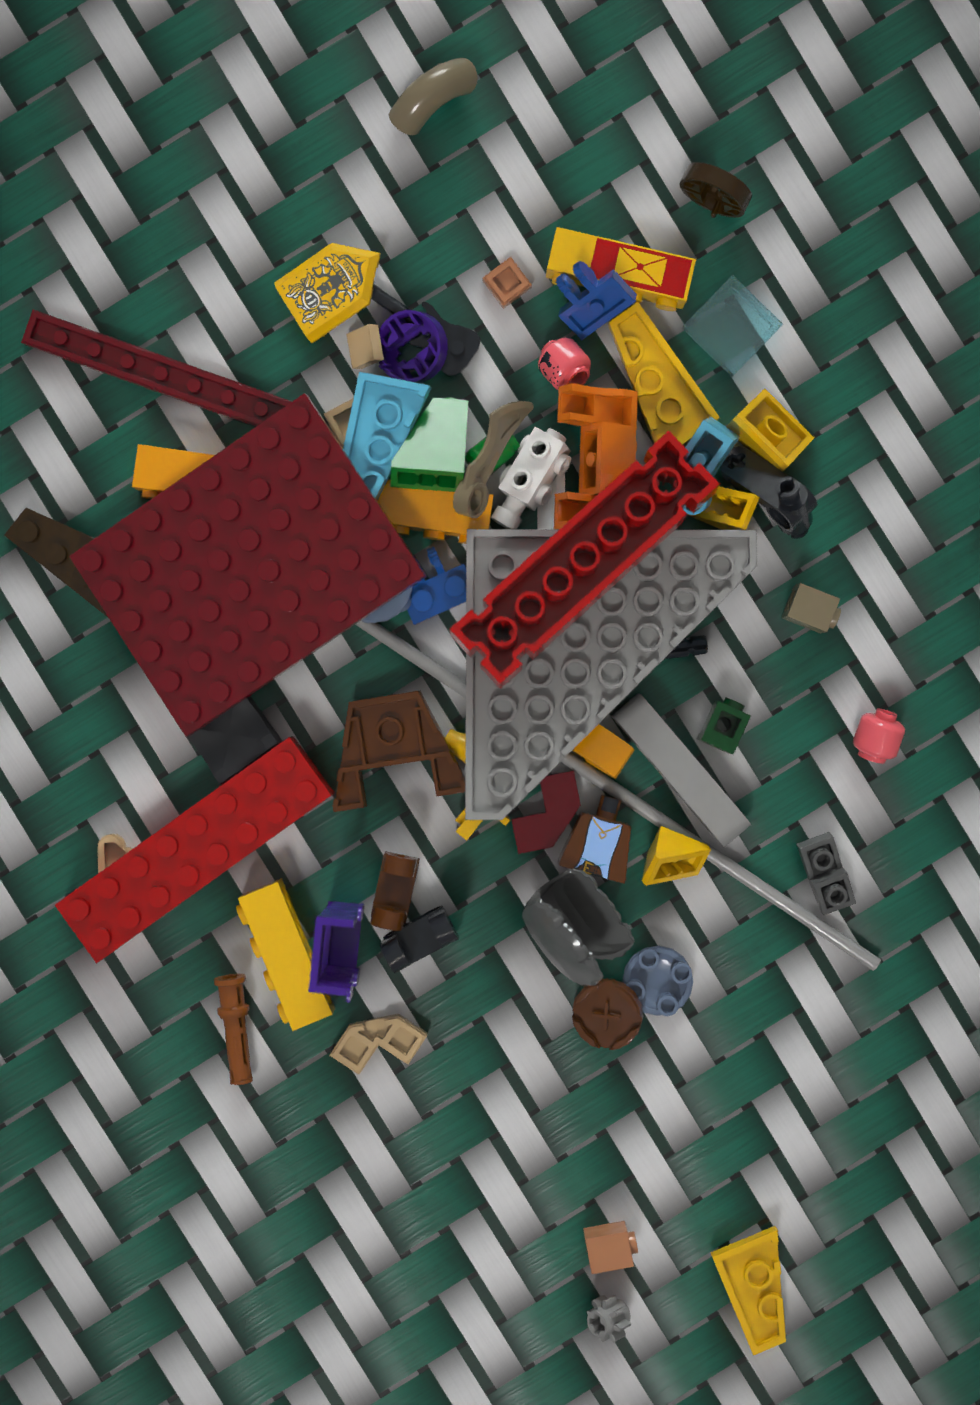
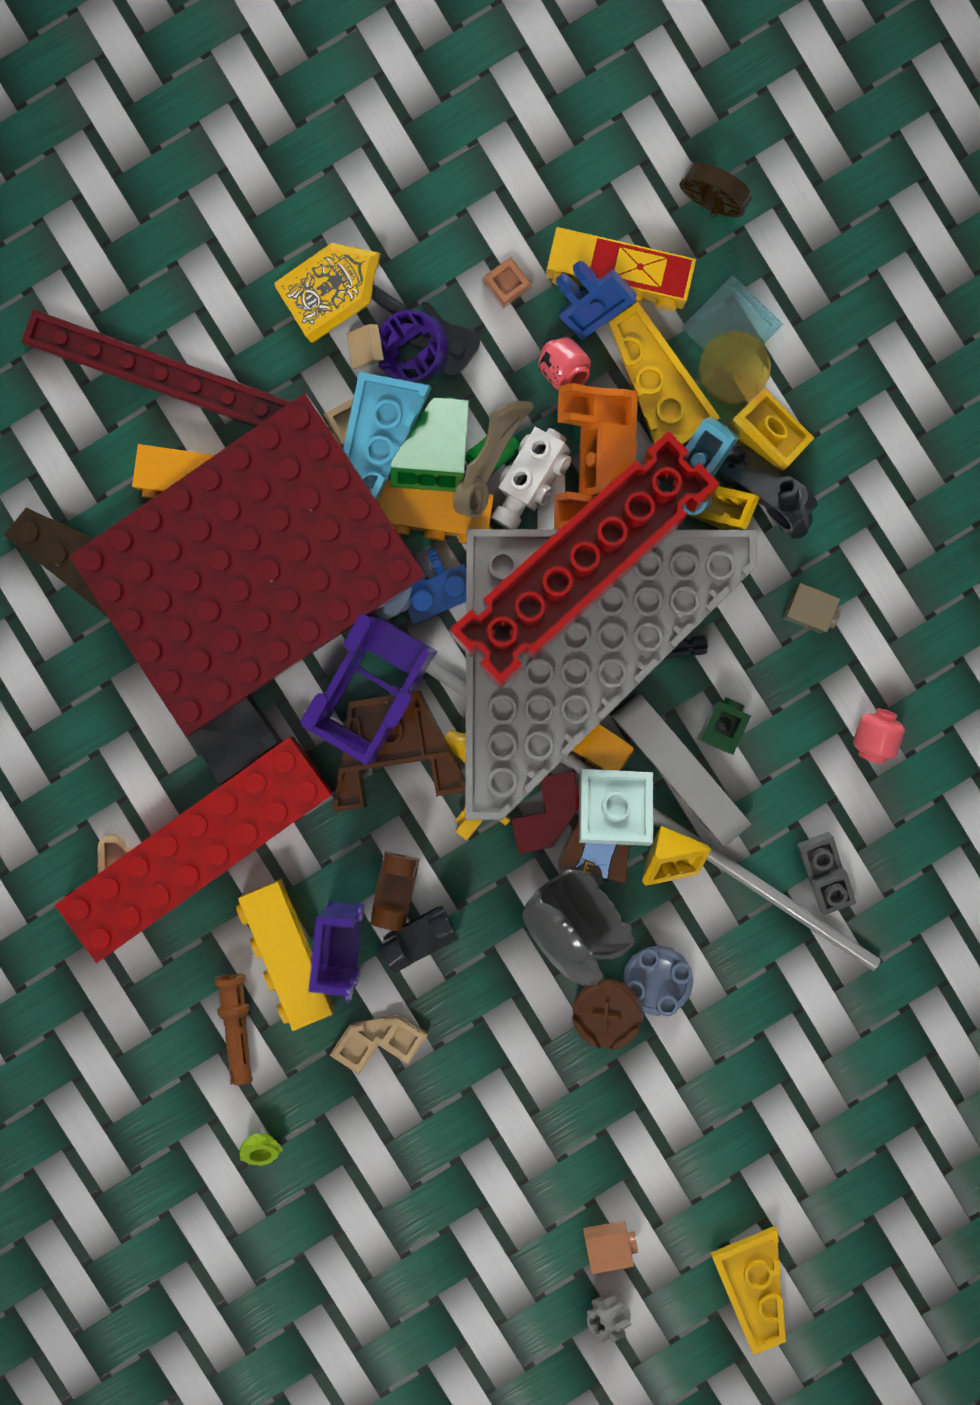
(259, 1149): none -> lime animal
(390, 644): none -> dark purple piece
(430, 92): dark tan cylinder -> none
(616, 807): none -> light aqua plate
(734, 367): none -> clear yellow tile

